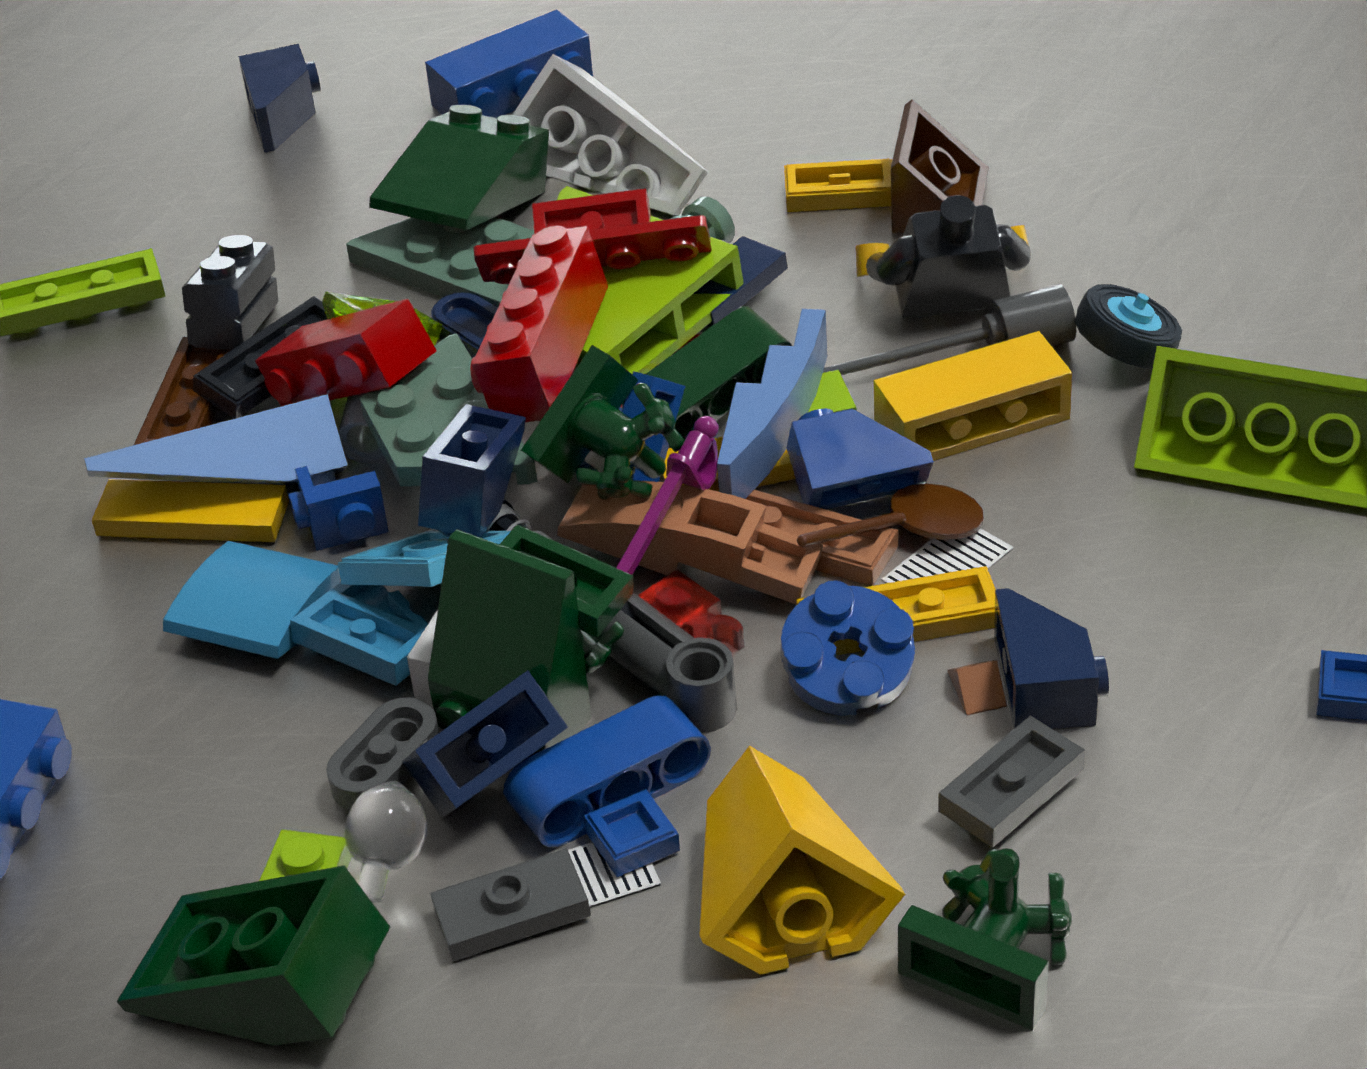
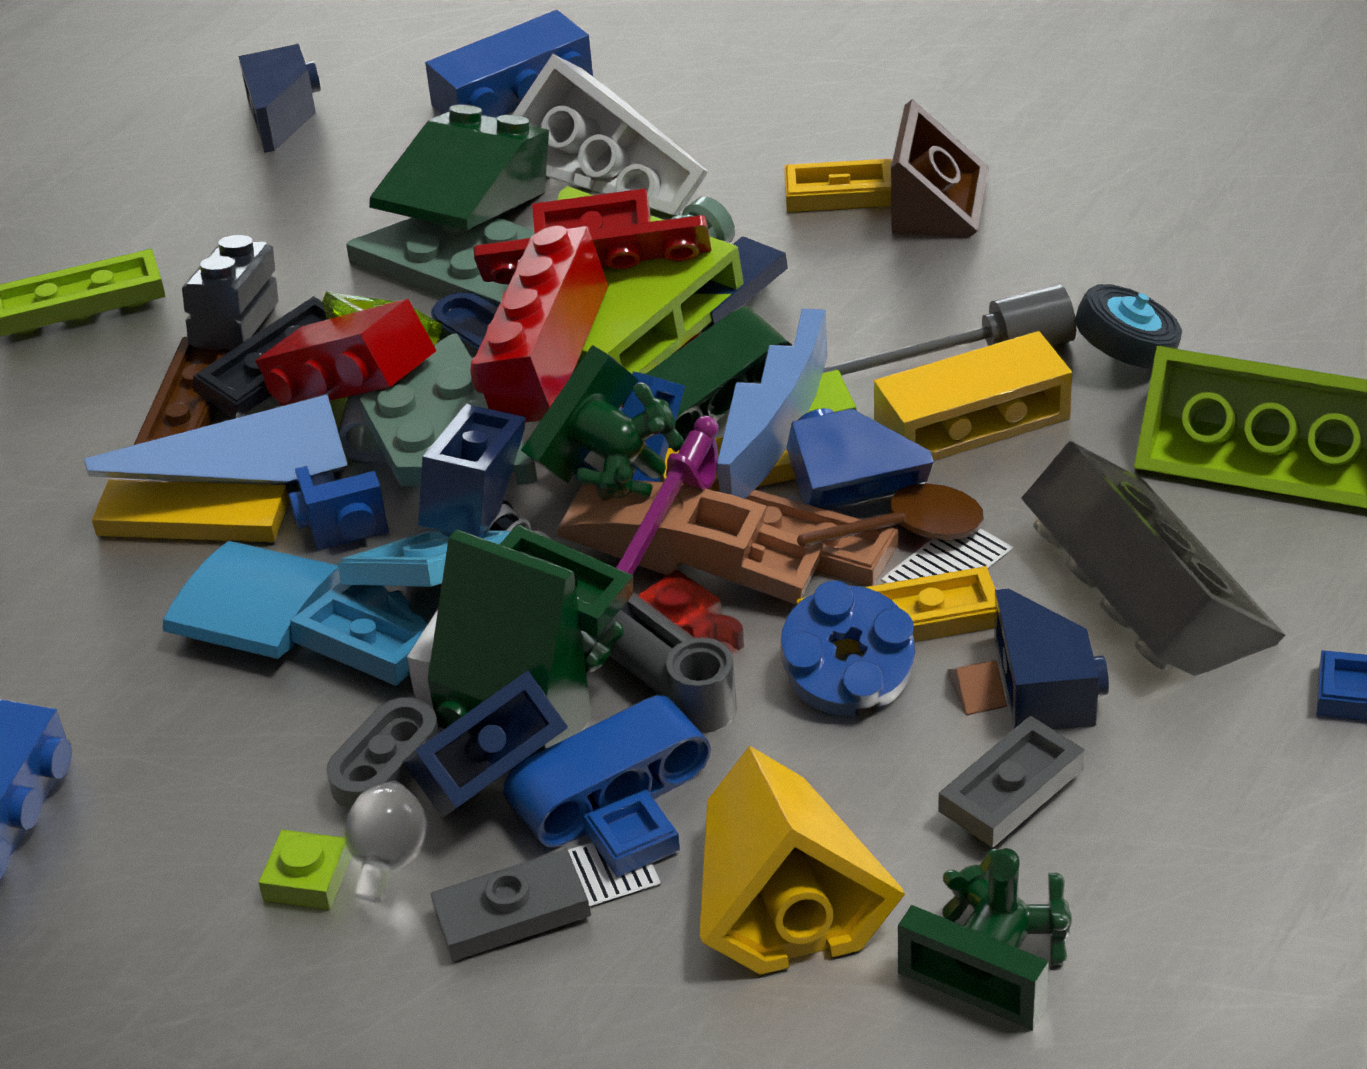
(262, 958): dark green slope -> none
(948, 259): black torso -> none
(1146, 565): none -> clear smoke slope

